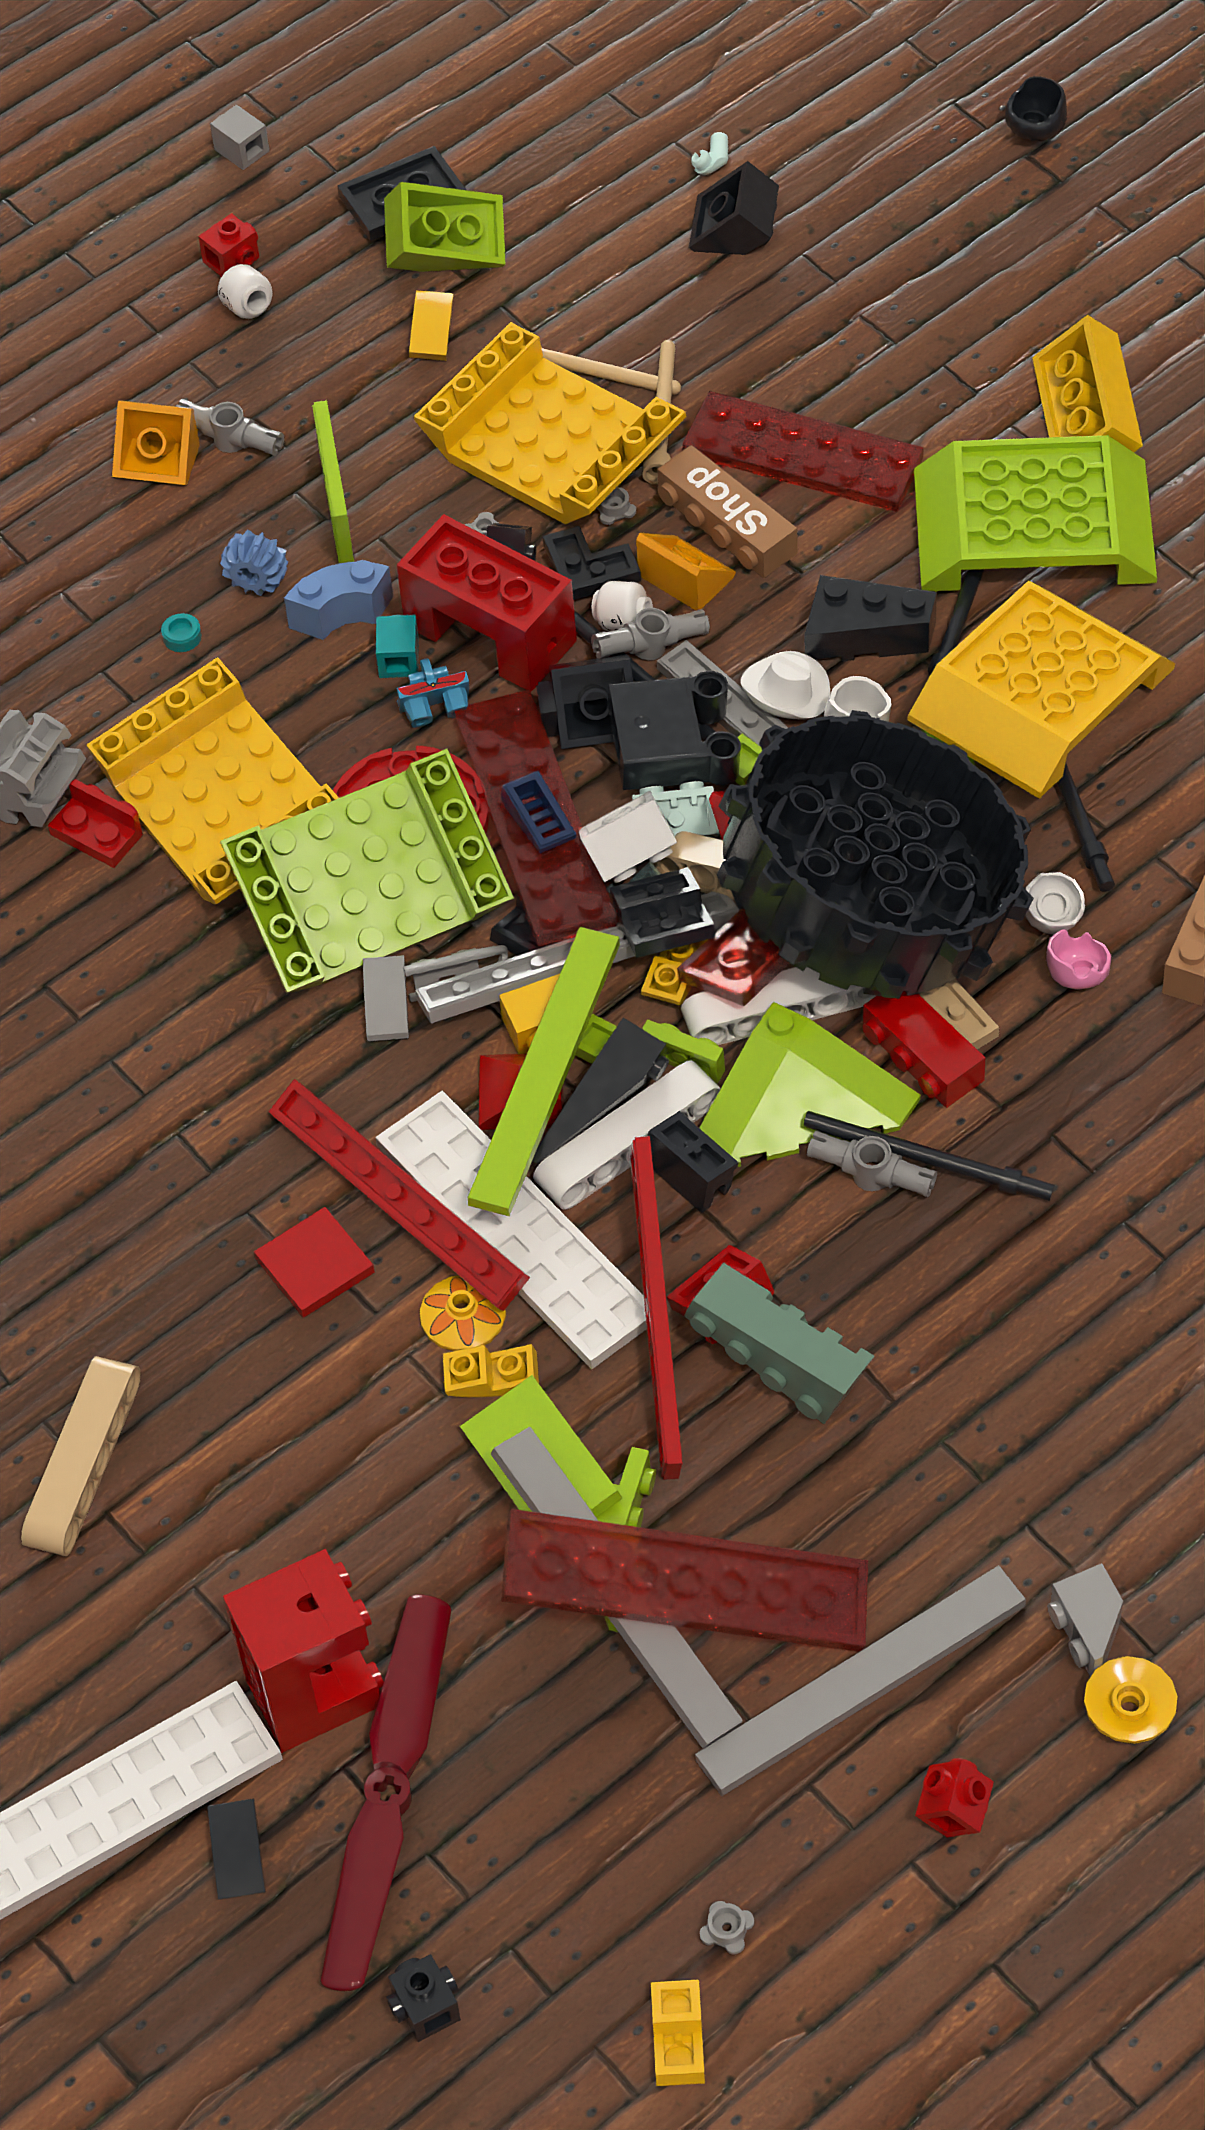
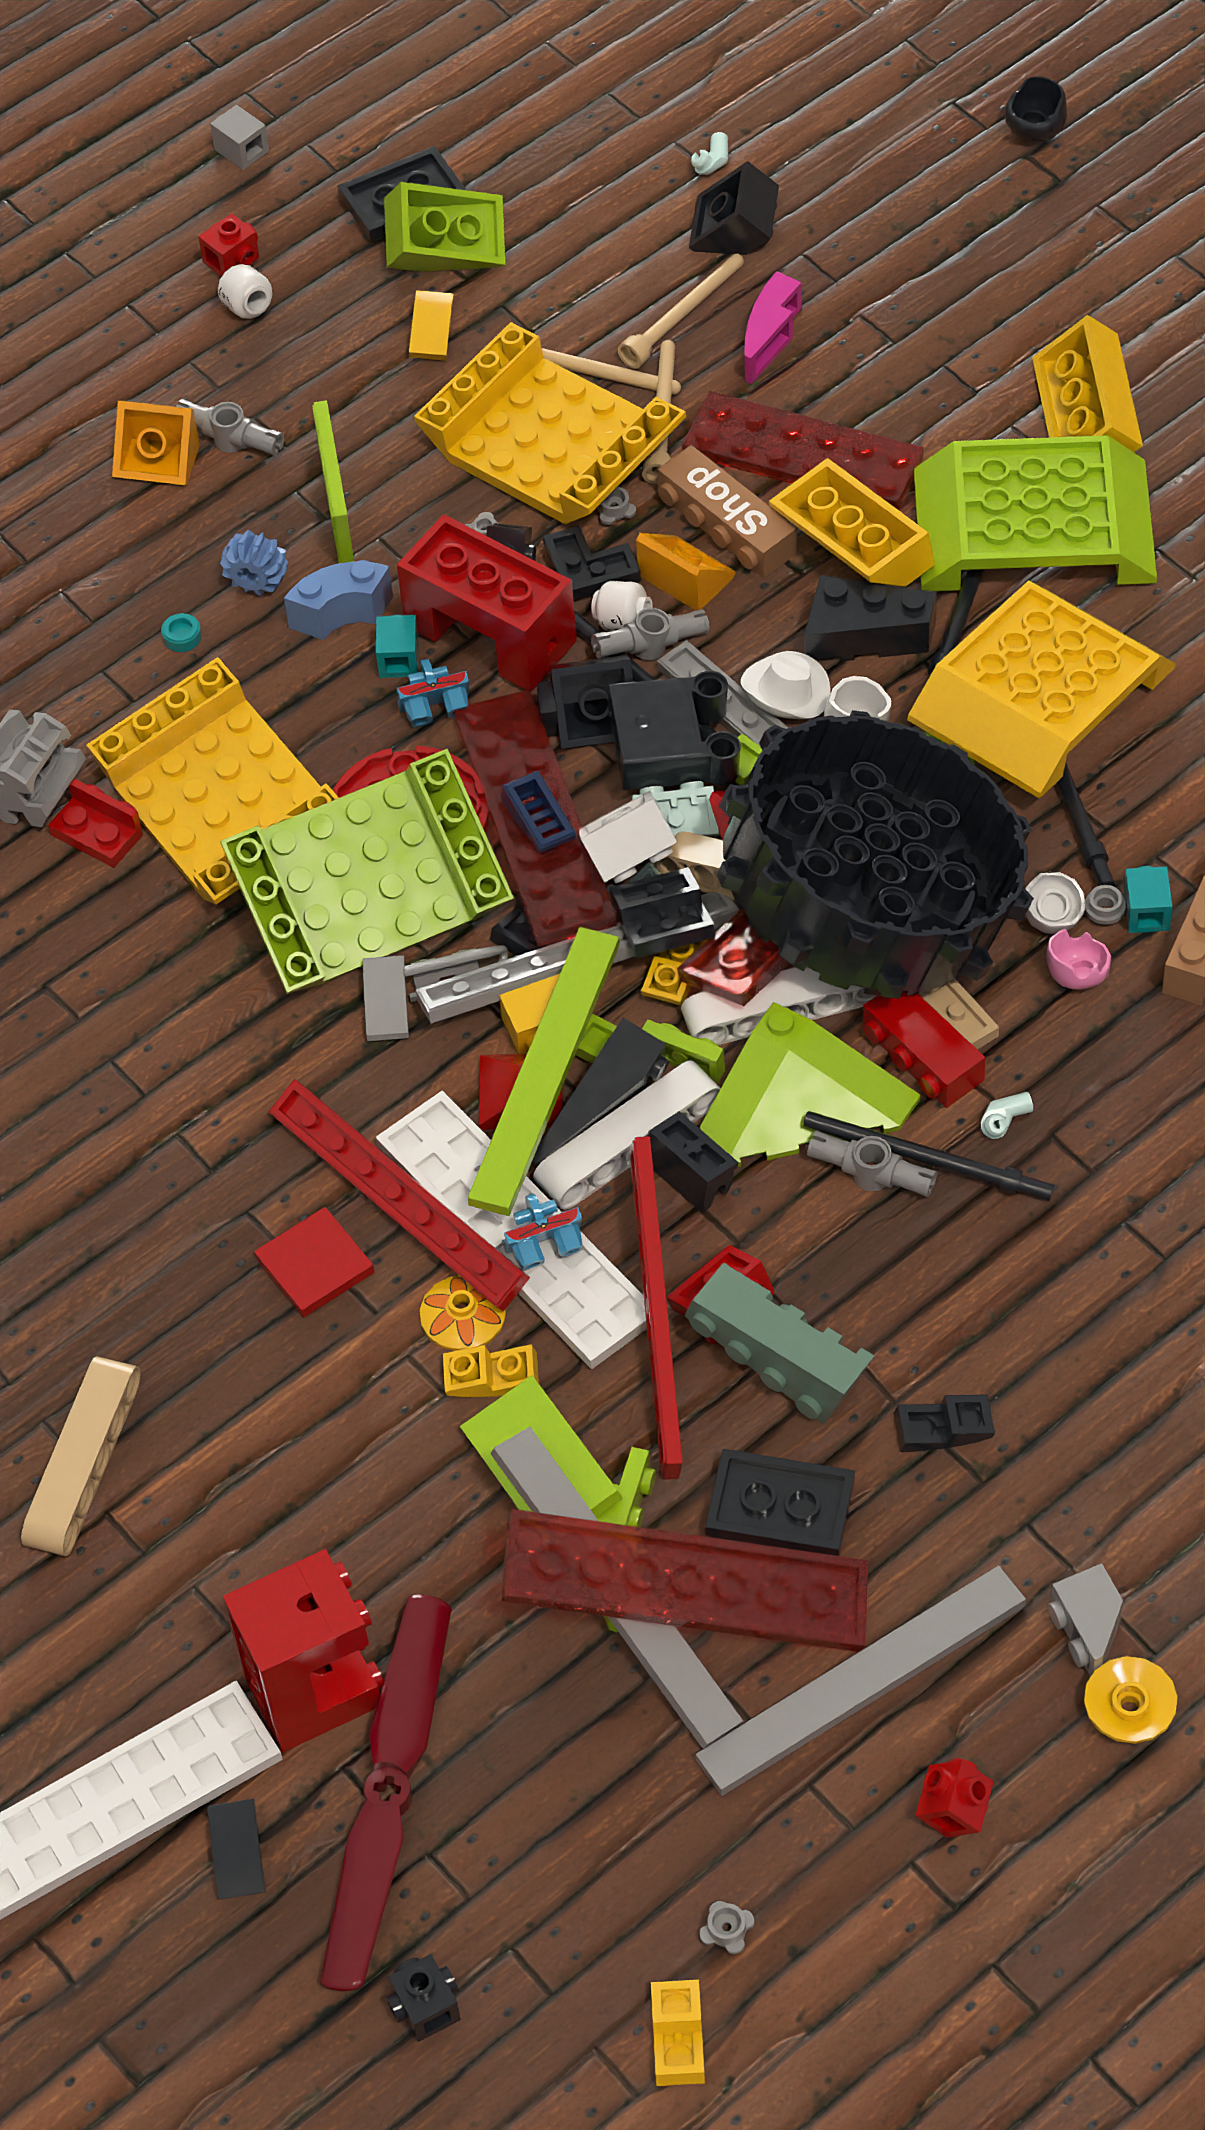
(525, 1239): none -> dark azure hips
(636, 349): none -> tan piece
(771, 323): none -> dark pink slope
(780, 1502): none -> black plate
(856, 525): none -> yellow slope
(945, 1425): none -> black slope
(1001, 1111): none -> light aqua arm
(1105, 896): none -> light grey plate
(1147, 899): none -> teal brick

